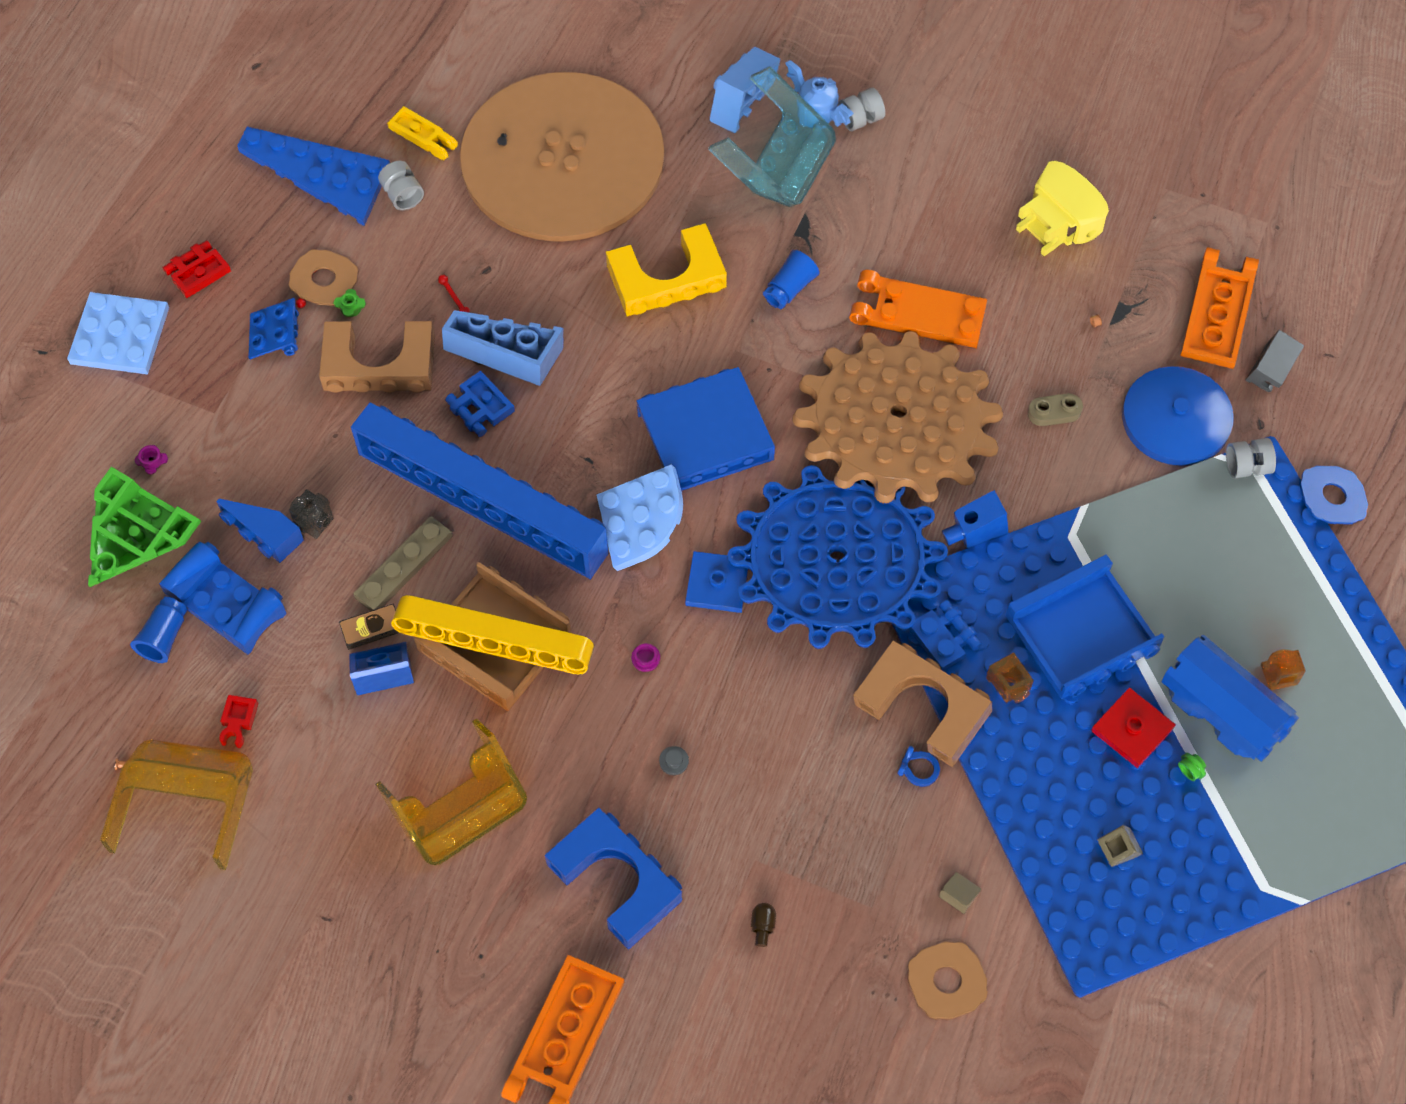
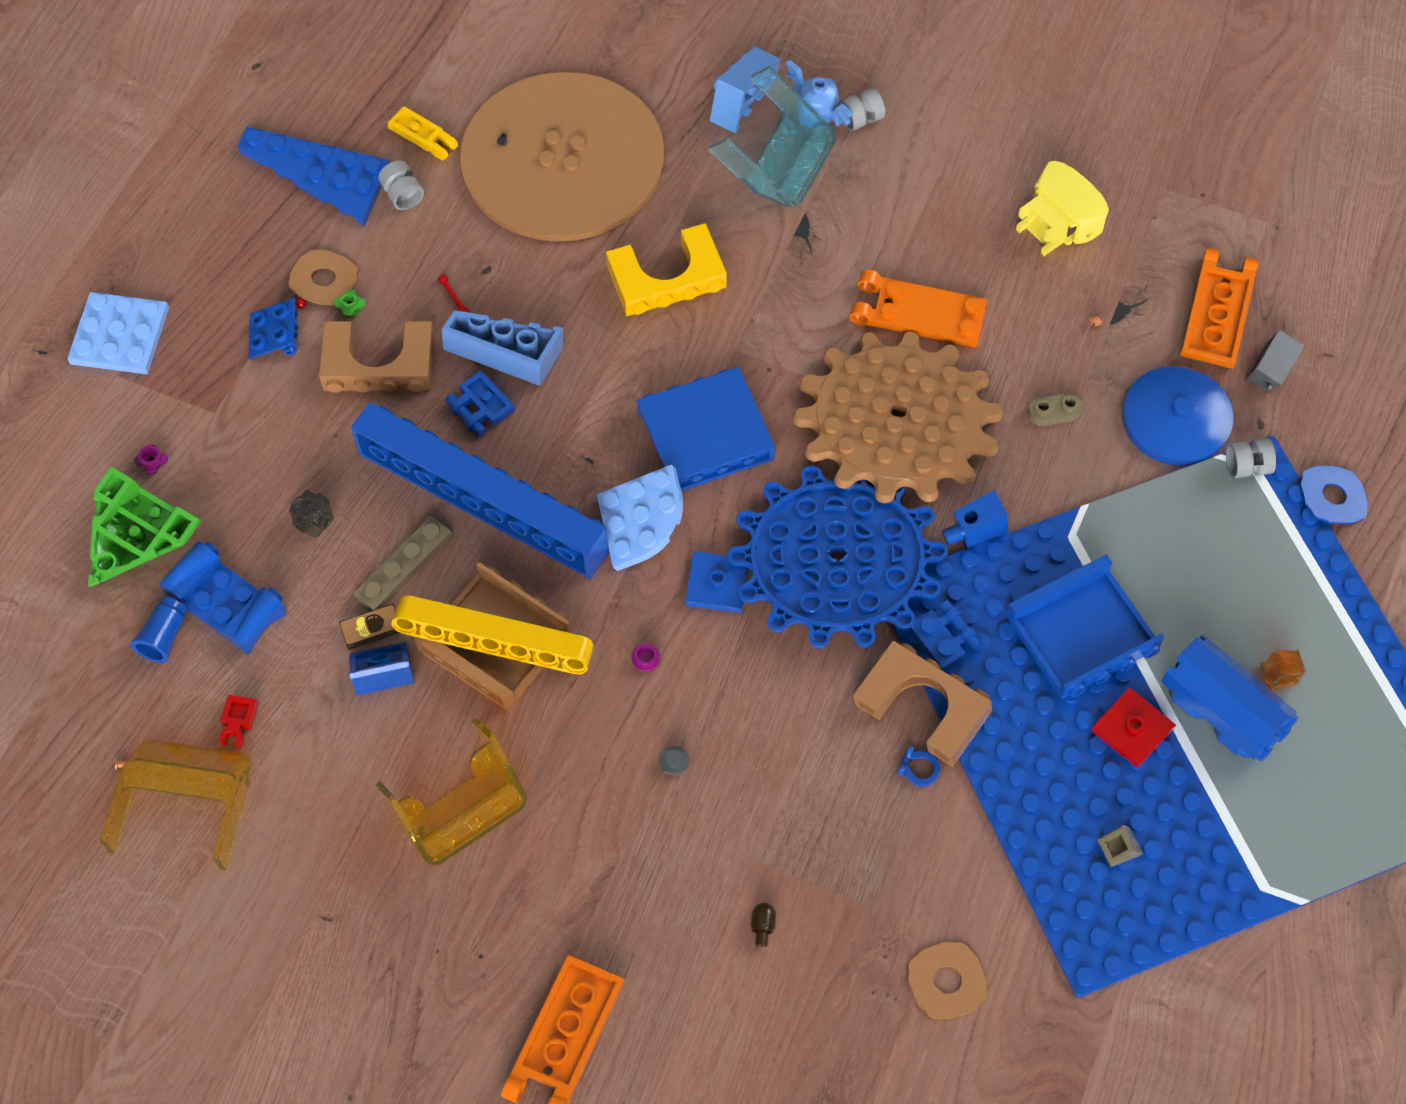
(200, 272): red plate -> none
(266, 527): blue slope -> none
(600, 839): blue arch -> none
(790, 279): blue plant -> none
(959, 892): dark tan slope -> none
(1010, 670): clear orange brick -> none
(1192, 766): bright green plate -> none

